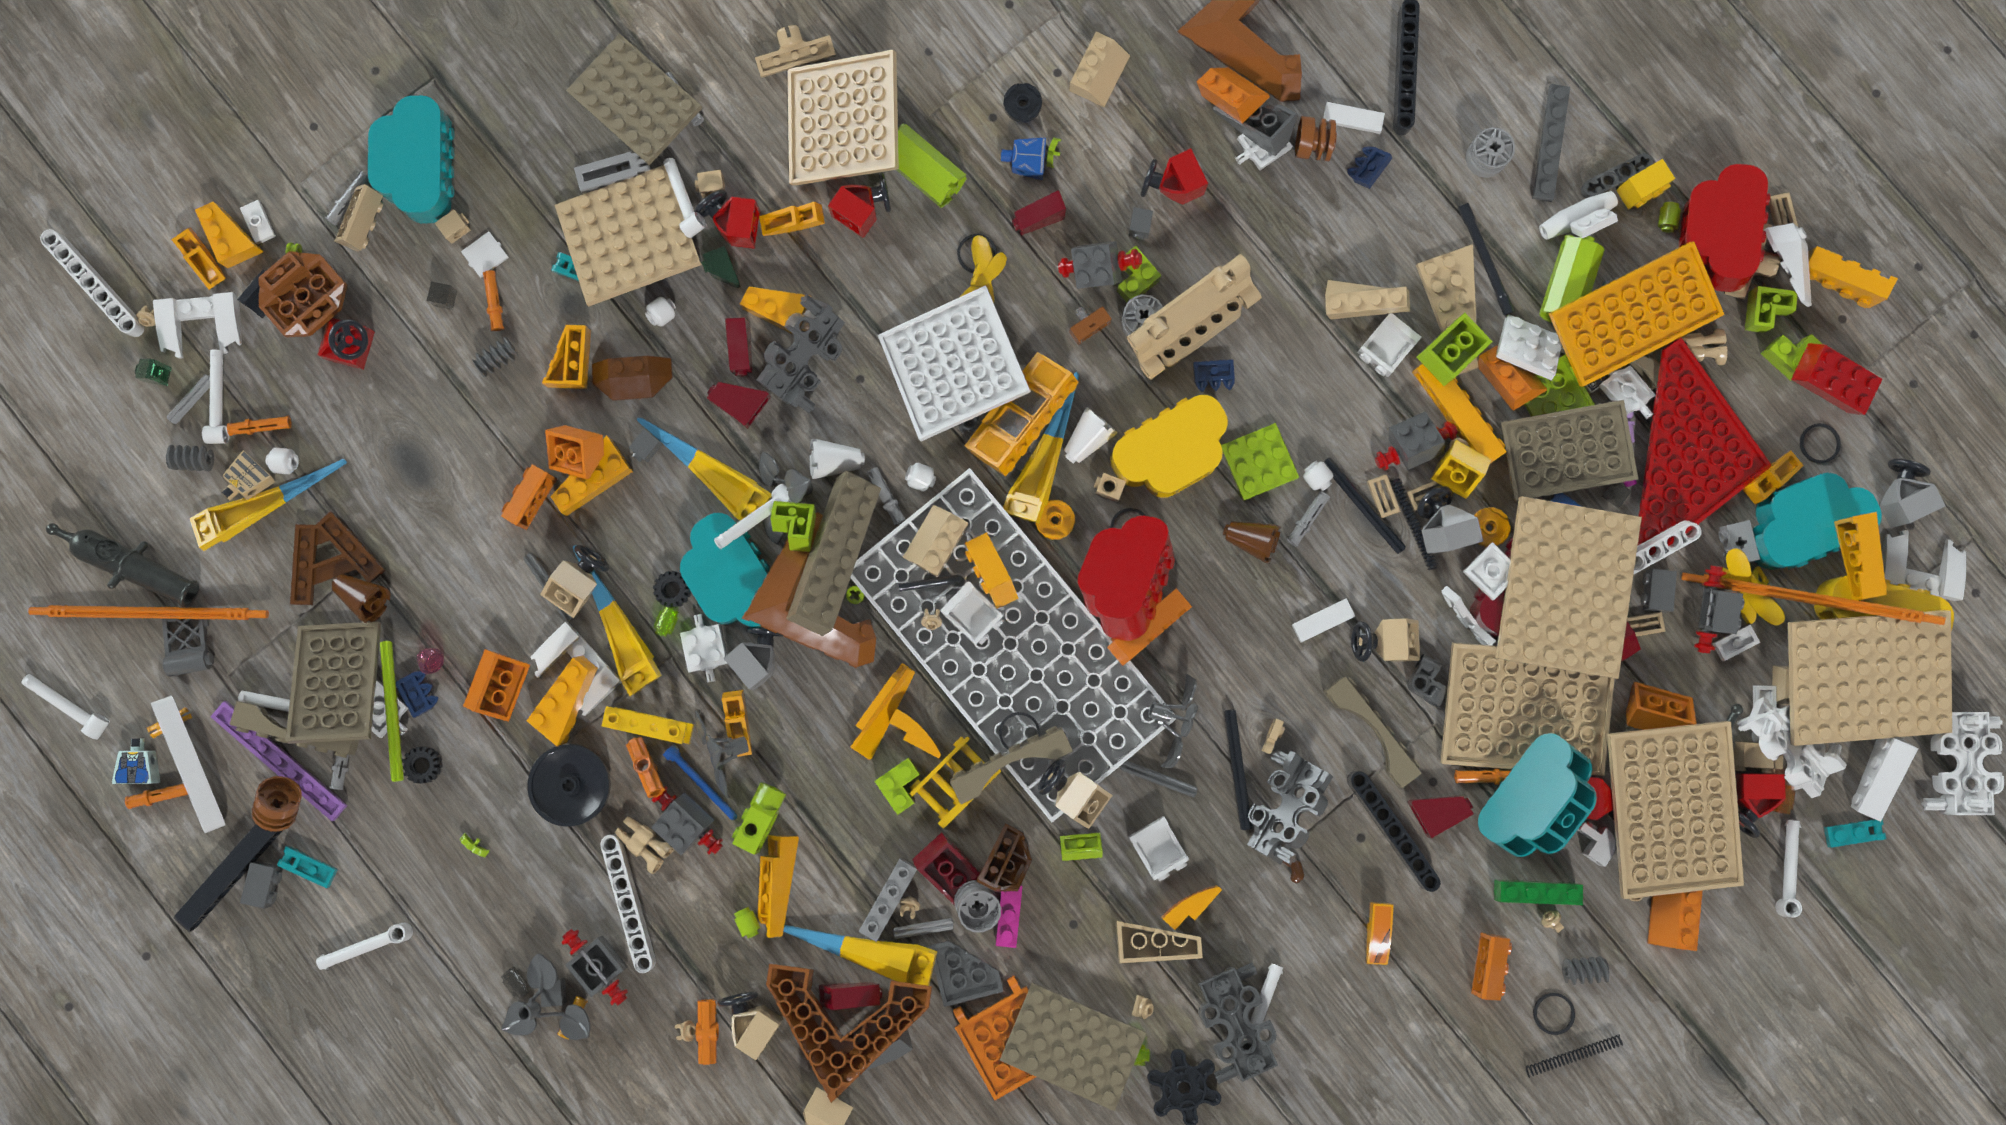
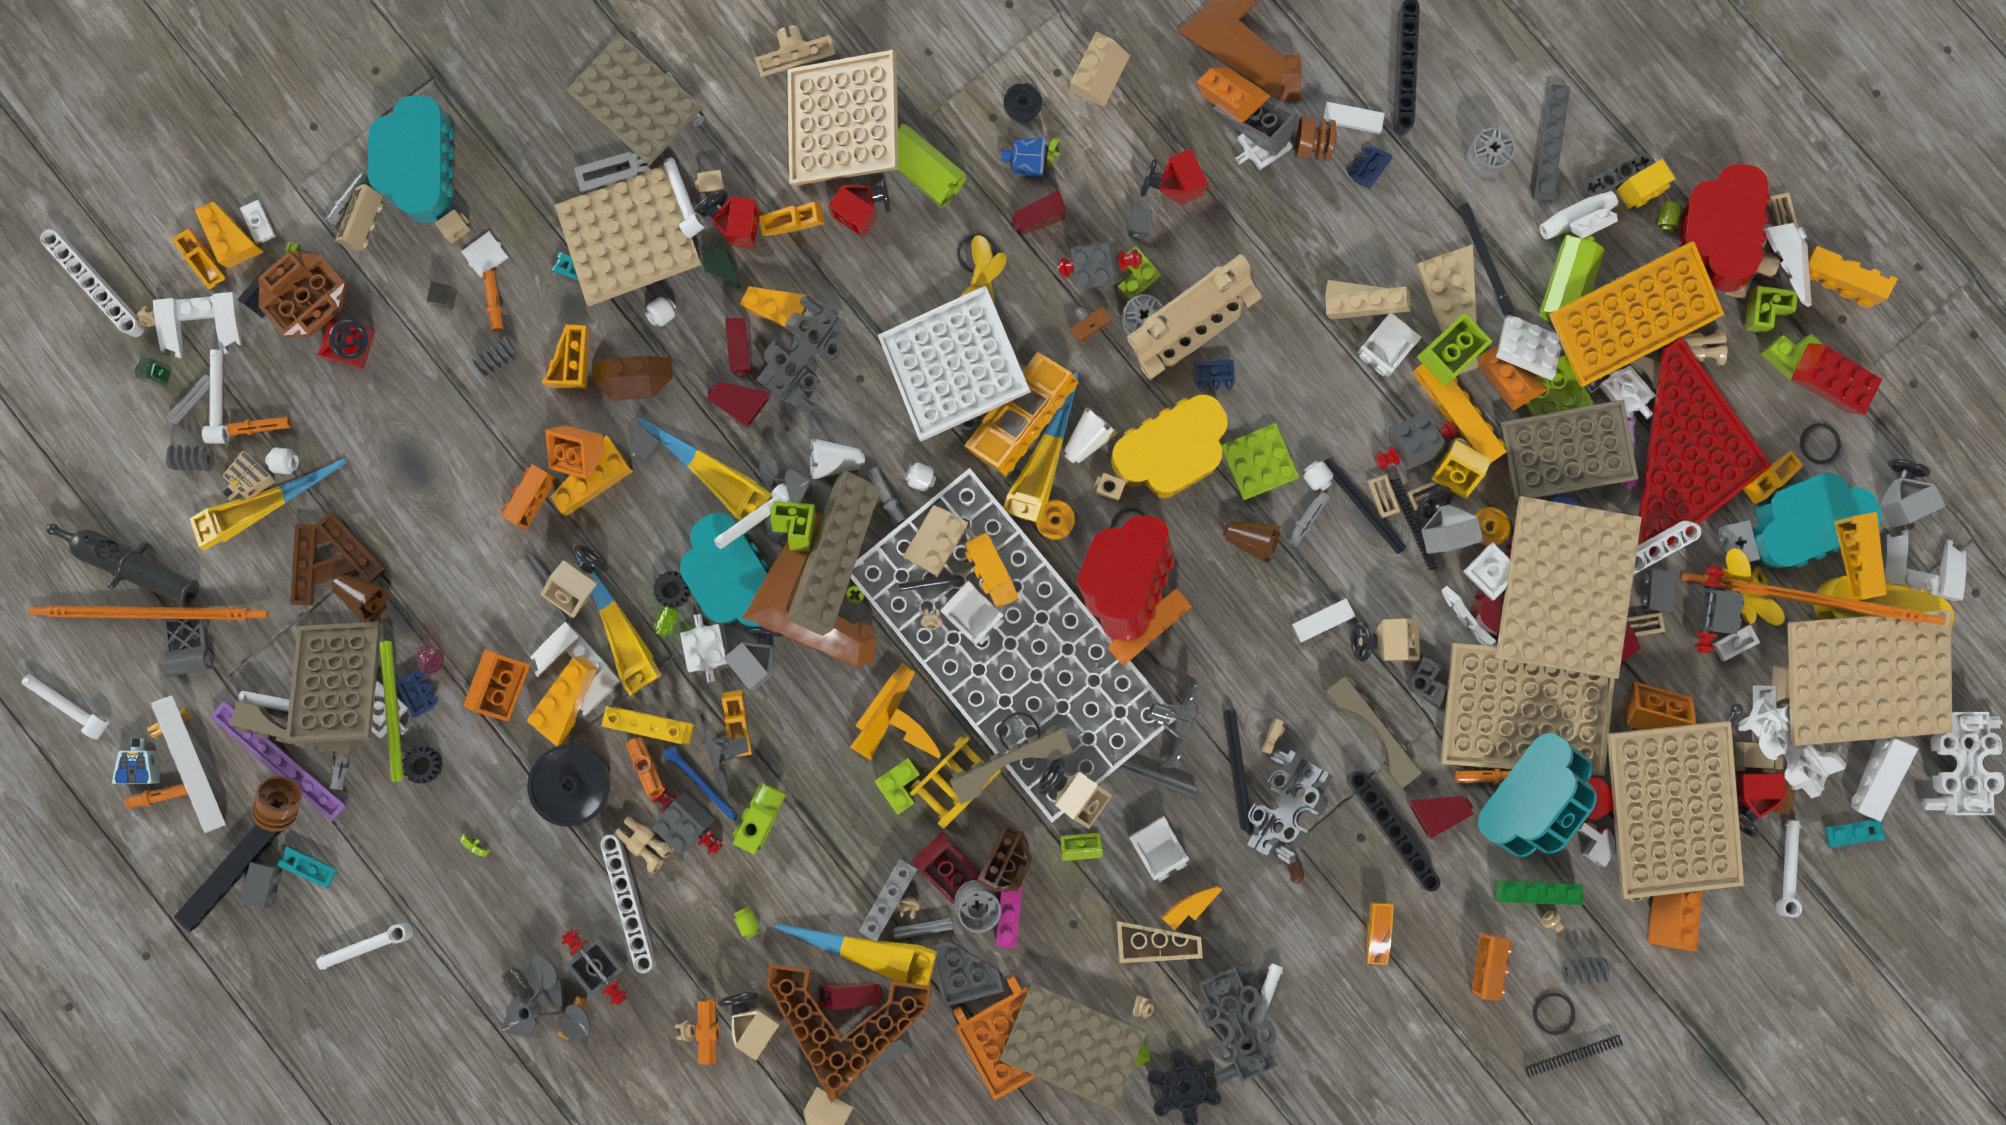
(775, 882): light orange wedge -> none

